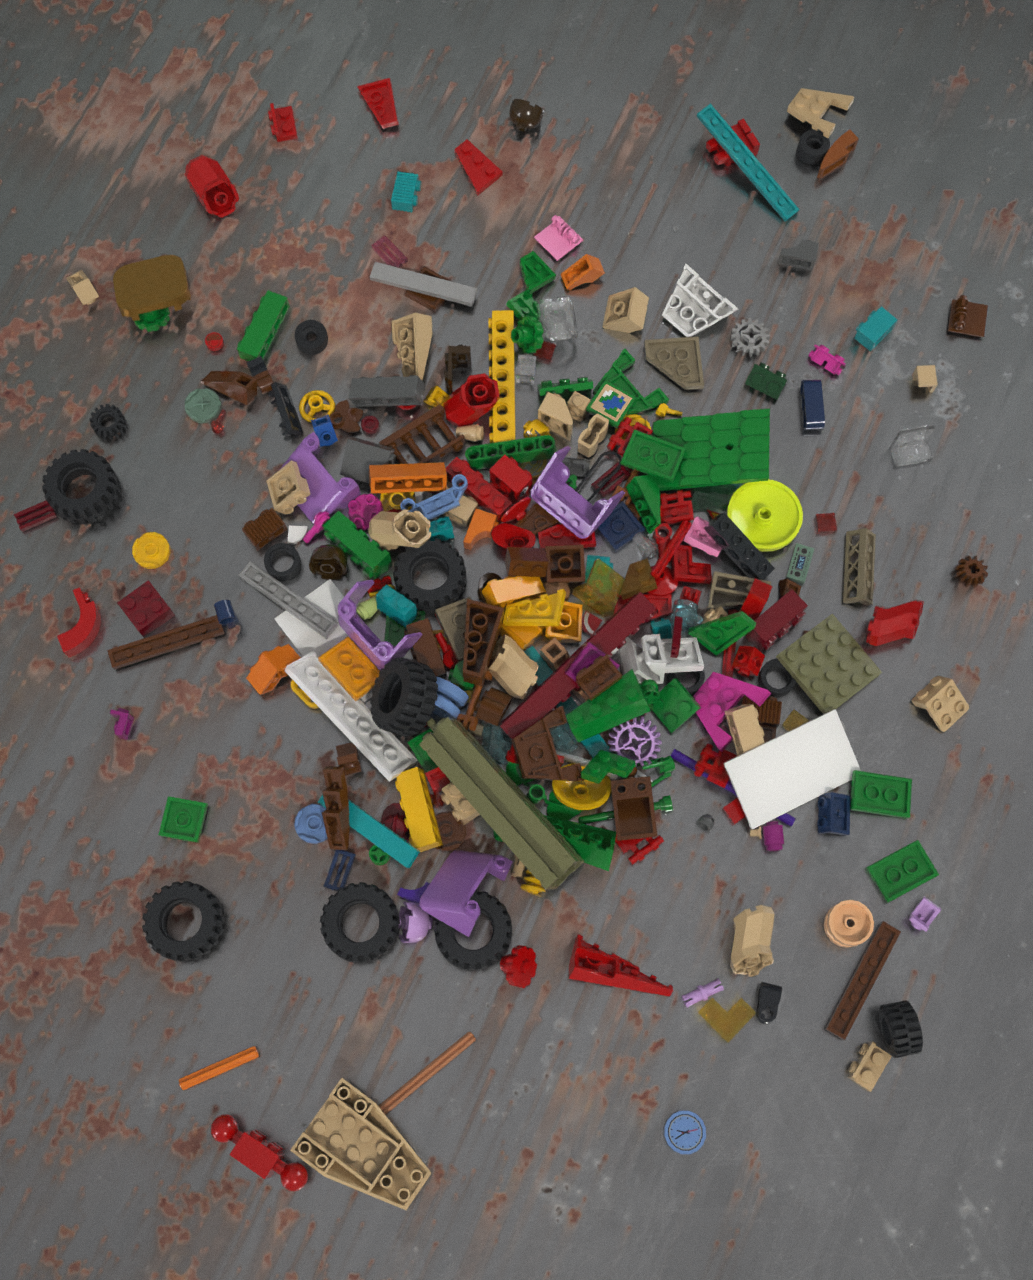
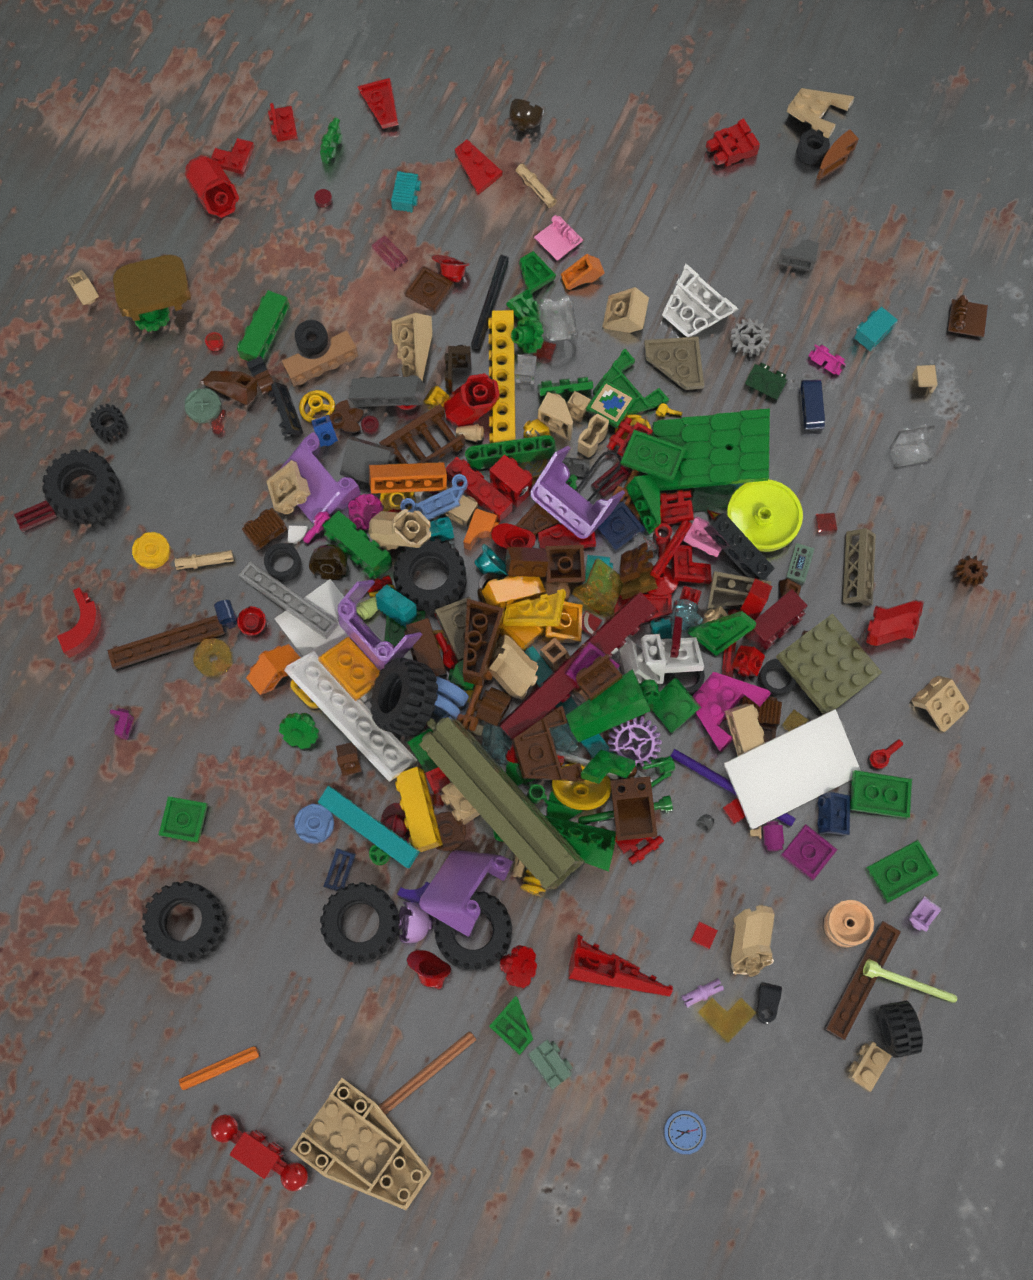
(146, 609): dark red brick -> none
(201, 560): none -> tan pin
(218, 666): none -> clear yellow plate
(237, 159): none -> red plate
(251, 621): none -> red hair
(299, 730): none -> green plant
(302, 369): none -> medium nougat arch
(323, 198): none -> dark red tile
(330, 141): none -> green plate
(337, 808): reddish brown slope -> none
(423, 284): light grey tile -> none
(429, 967): none -> red piece
(451, 267): none -> red piece
(489, 302): none -> black axle
(490, 562): none -> teal piece
(513, 1027): none -> green wing
(517, 511): red dish -> none
(531, 180): none -> tan pin
(550, 1064): none -> sand green brick
(634, 563): none -> reddish brown plate
(704, 935): none -> red tile
(717, 772): red plate -> none
(747, 162): teal tile -> none
(809, 852): none -> magenta tile
(872, 970): none -> yellowish green piece
(880, 758): none -> red plate

